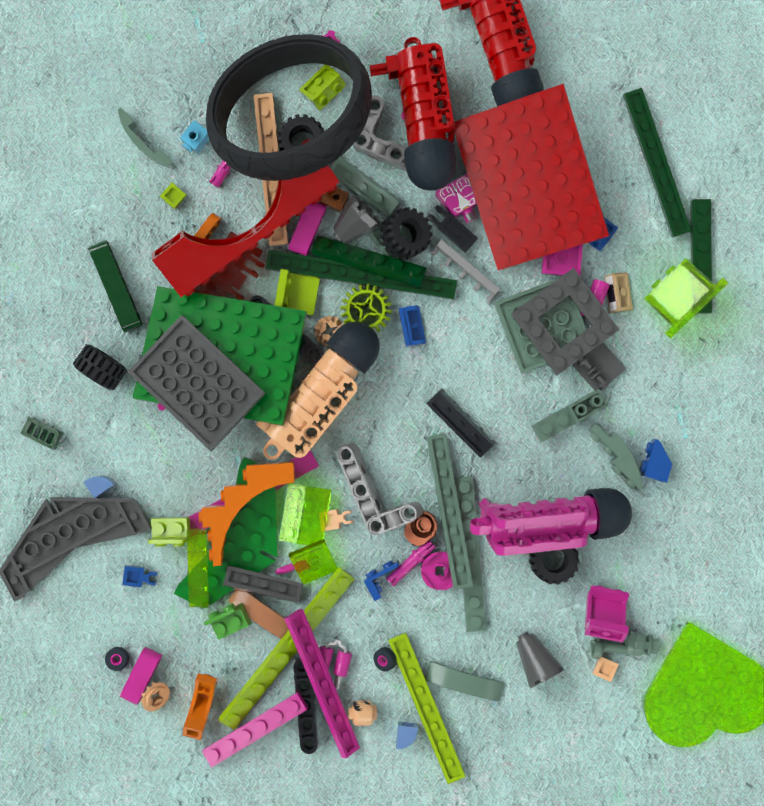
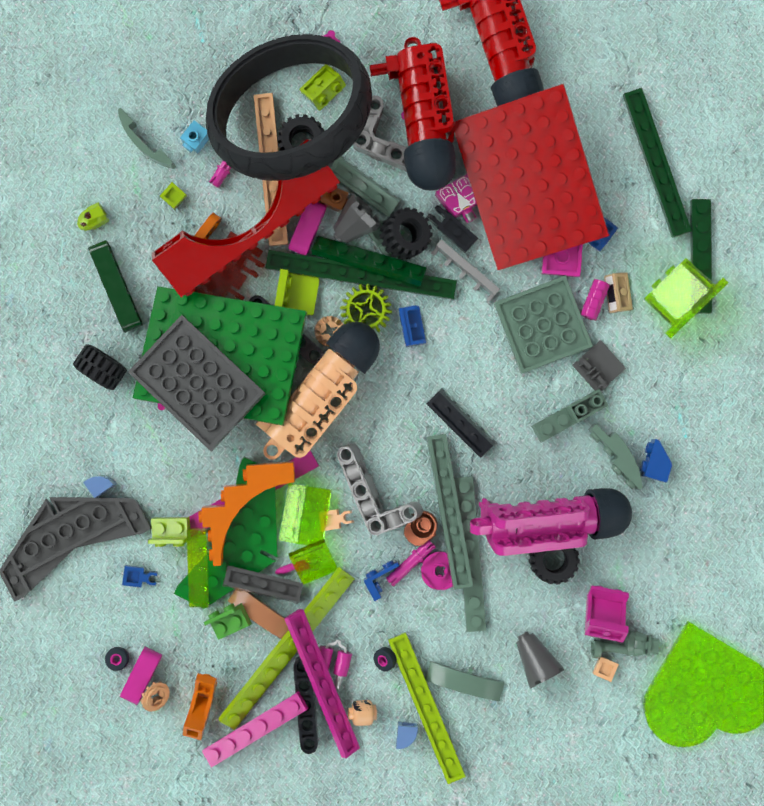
(55, 439): dark green slope -> none
(92, 217): none -> lime rock
(601, 323): dark grey plate -> none

